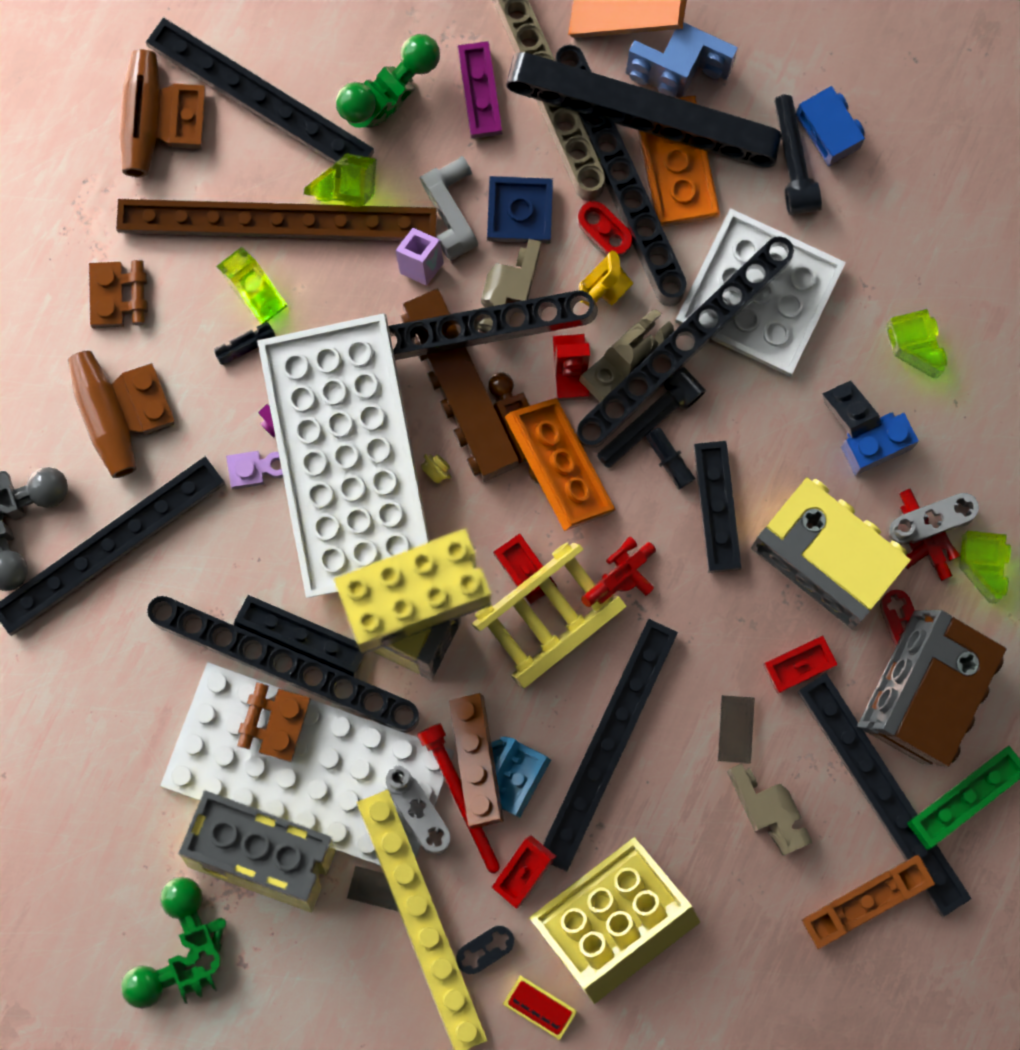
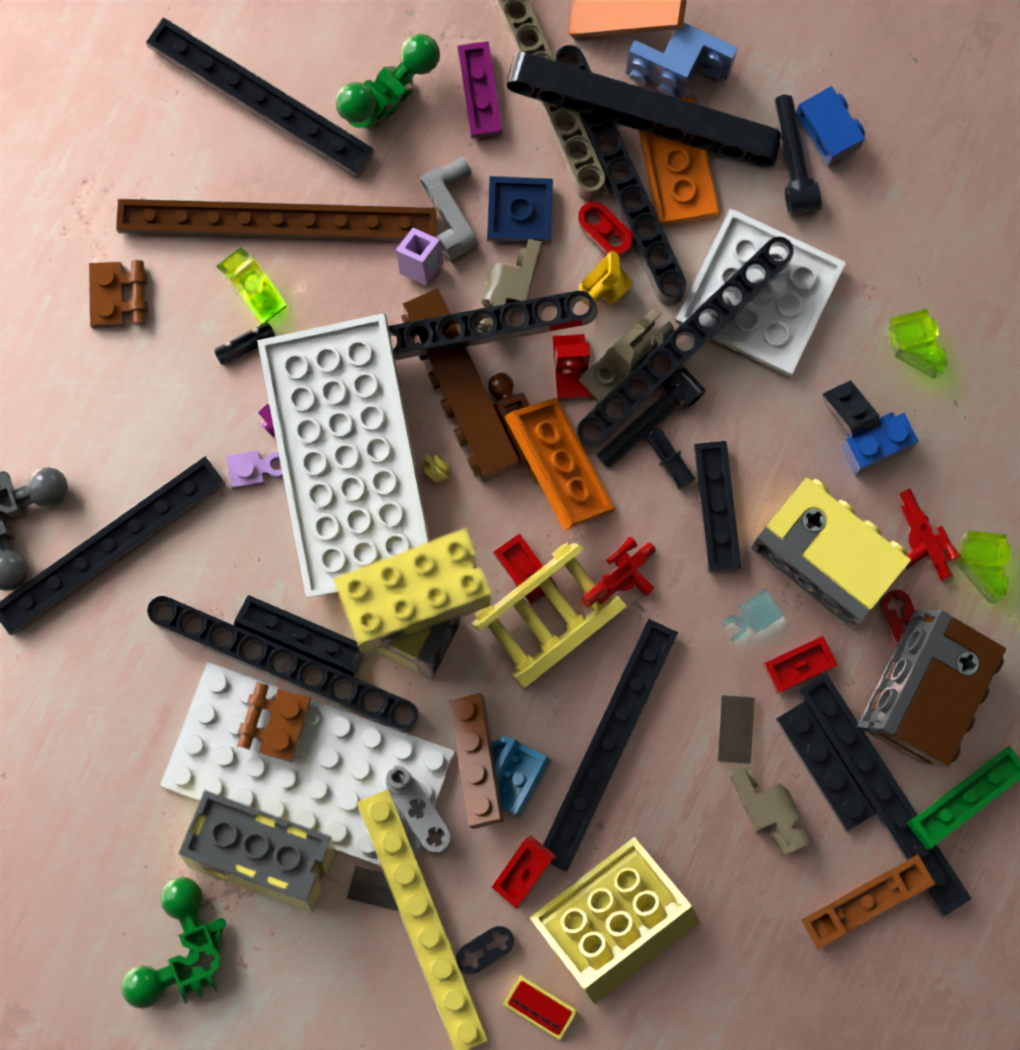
(114, 410): dark orange plate -> none
(153, 114): dark orange plate -> none
(347, 180): clear neon green slope -> none
(434, 739): red piece -> none
(756, 613): none -> clear light blue plate
(825, 766): none -> black plate
(945, 508): light grey beam -> none

